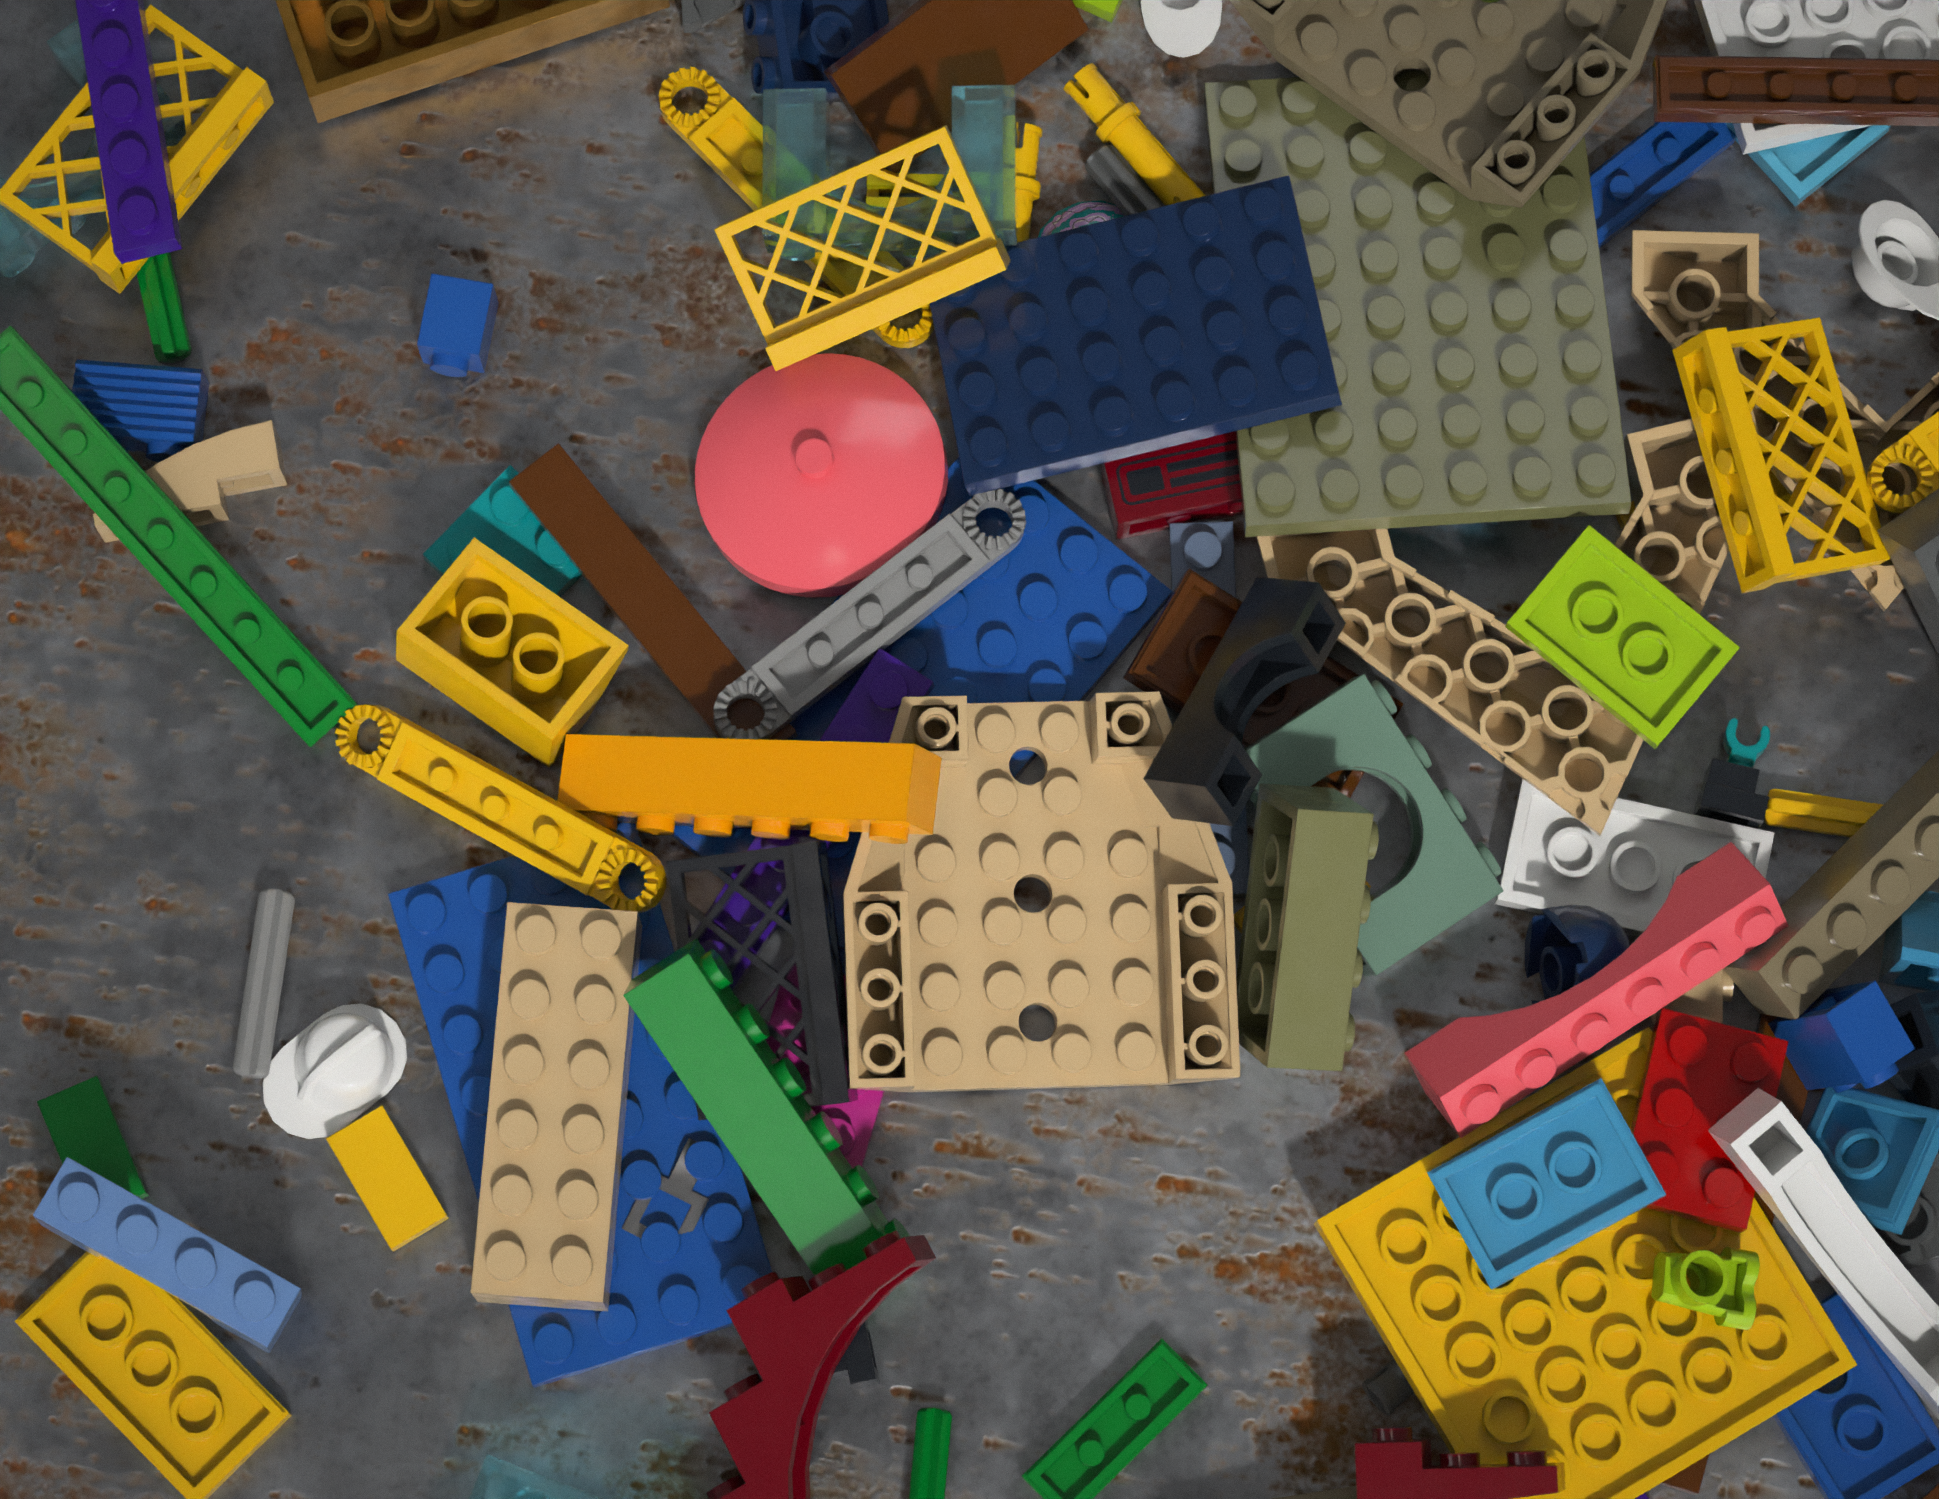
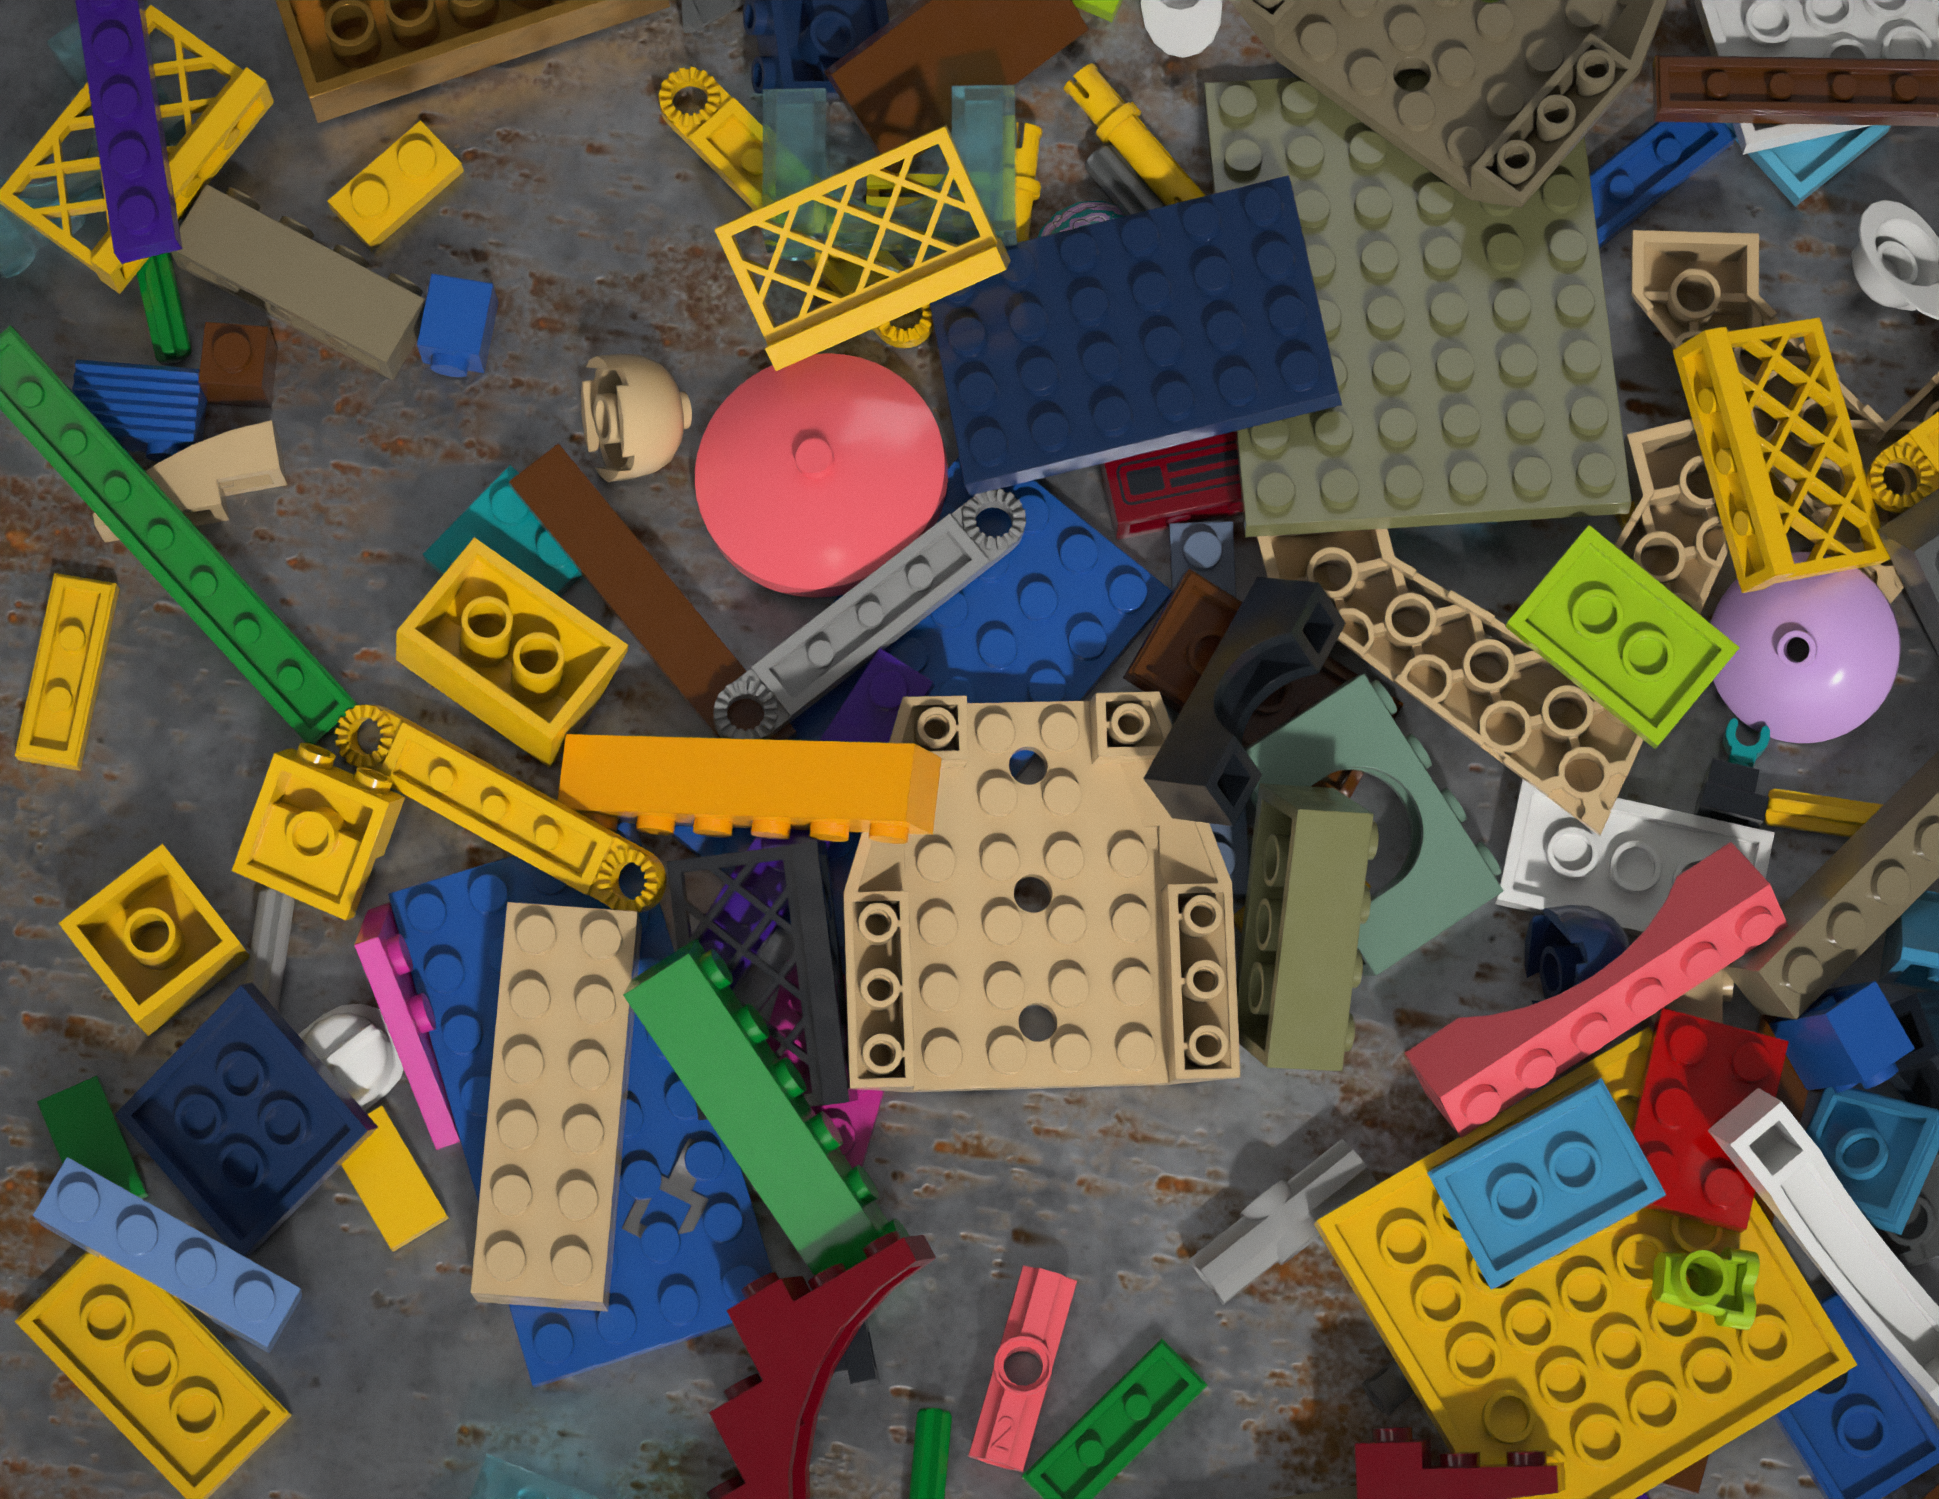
(67, 671): none -> yellow tile
(154, 940): none -> yellow brick
(238, 365): none -> reddish brown brick
(246, 1120): none -> dark blue plate
(300, 280): none -> dark tan brick
(318, 829): none -> yellow plate
(395, 186): none -> yellow plate
(406, 1017): none -> dark pink wing
(632, 415): none -> tan cylinder
(1010, 1409): none -> coral piece
(1281, 1221): none -> light grey piece
(1848, 664): none -> lavender dish

